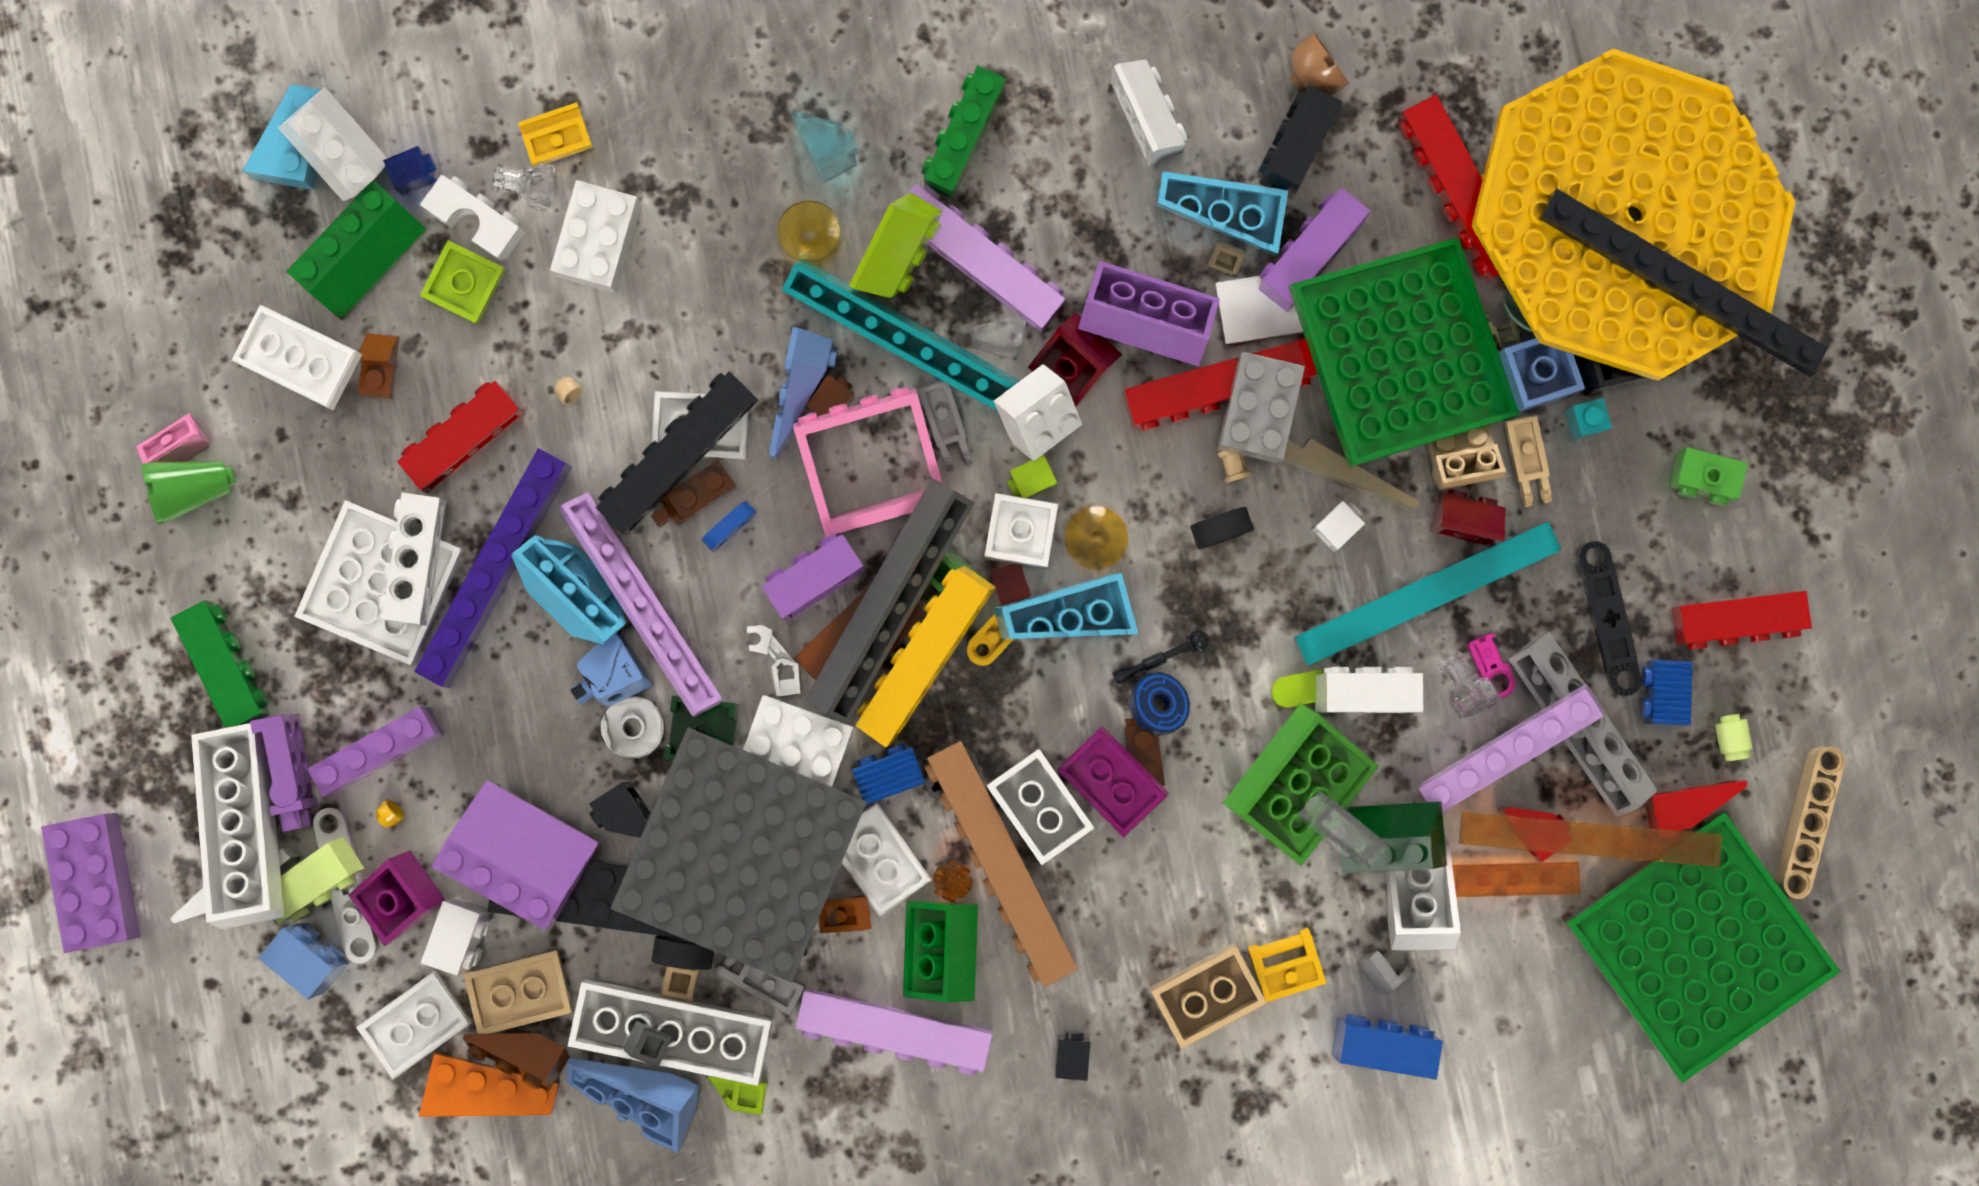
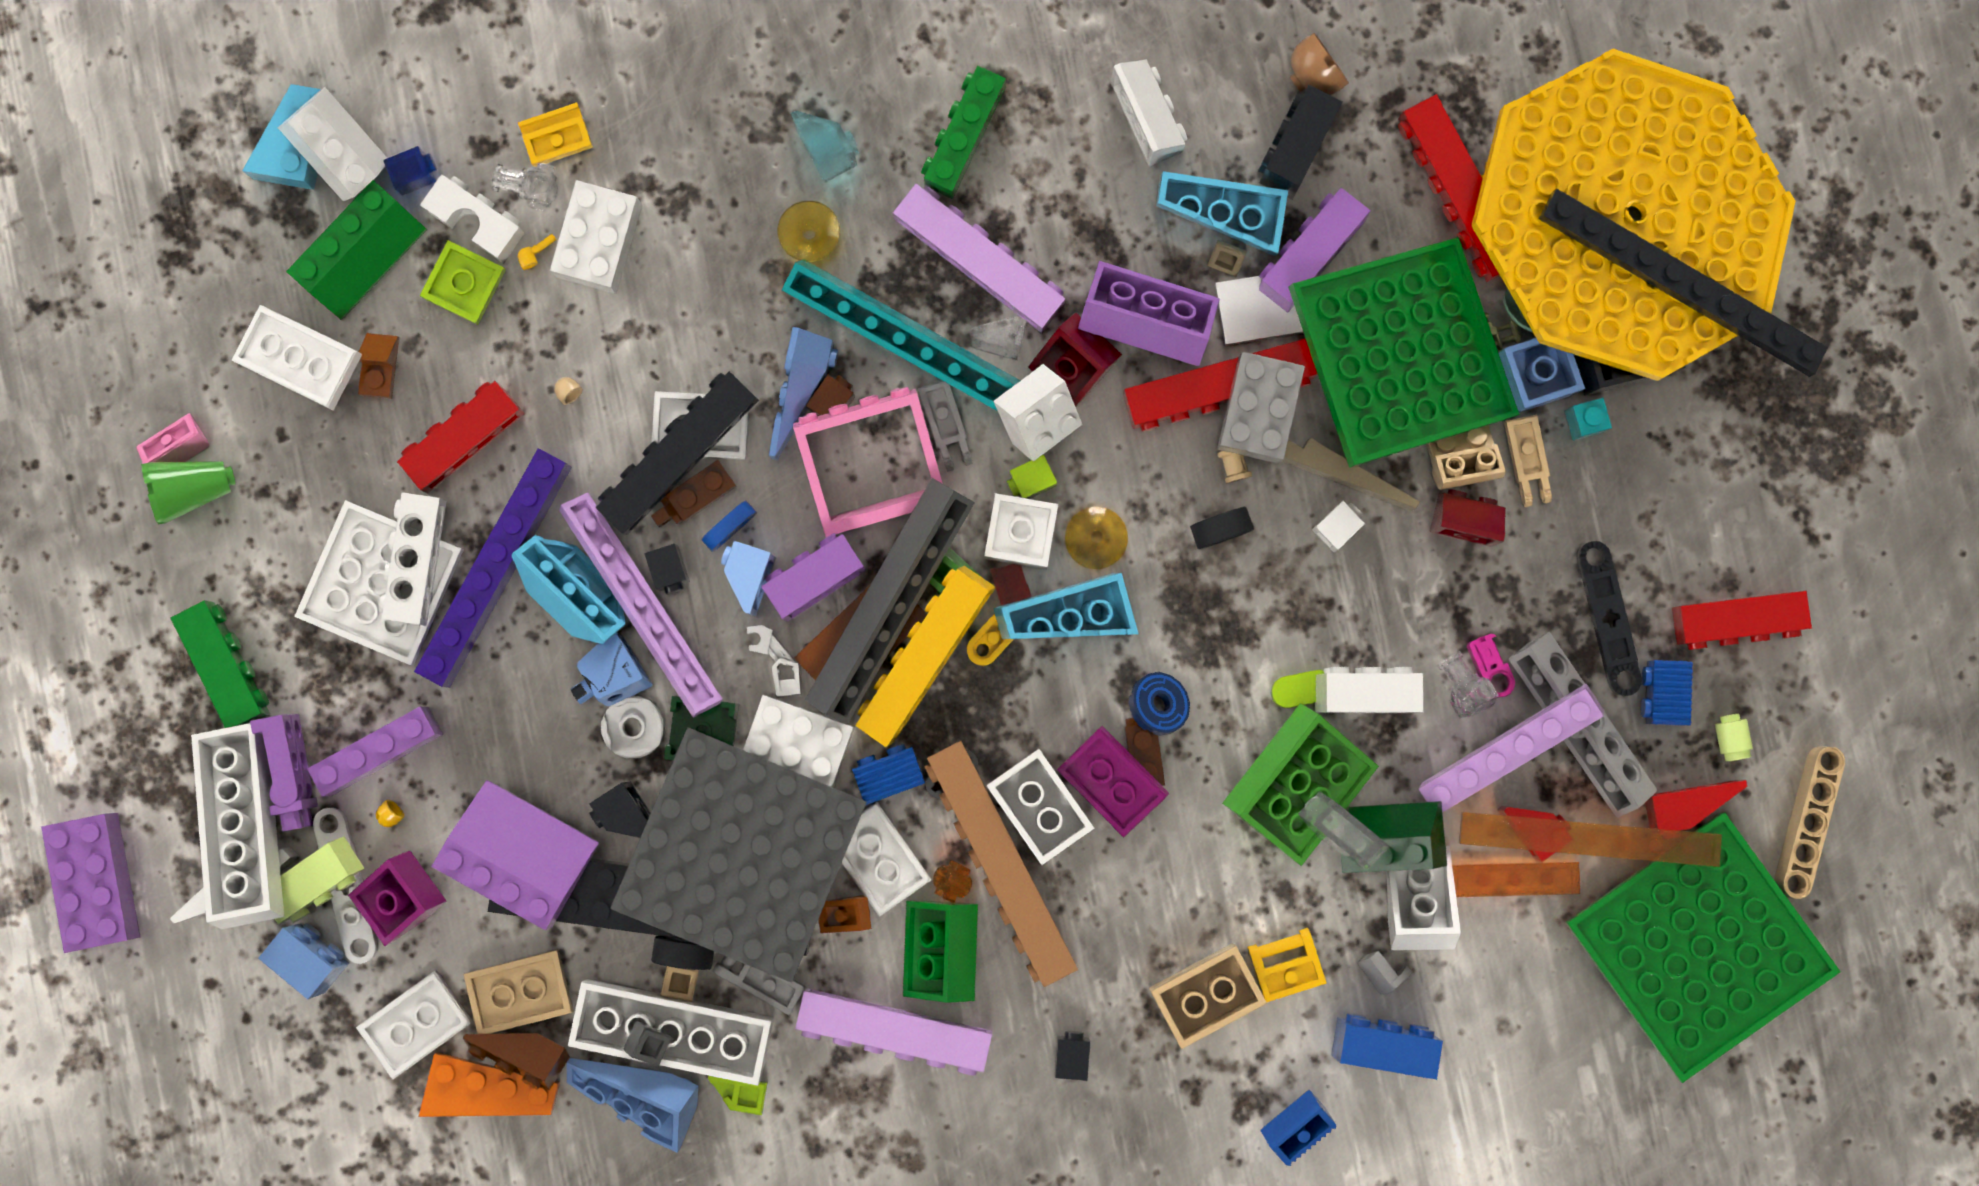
(457, 936): white brick -> none
(526, 255): none -> yellow hand
(667, 569): none -> black brick
(746, 573): none -> light blue slope
(897, 247): lime slope -> none
(1196, 641): black piece -> none
(1298, 1128): none -> blue brick
(1427, 593): teal beam -> none
(1708, 476): bright green brick -> none

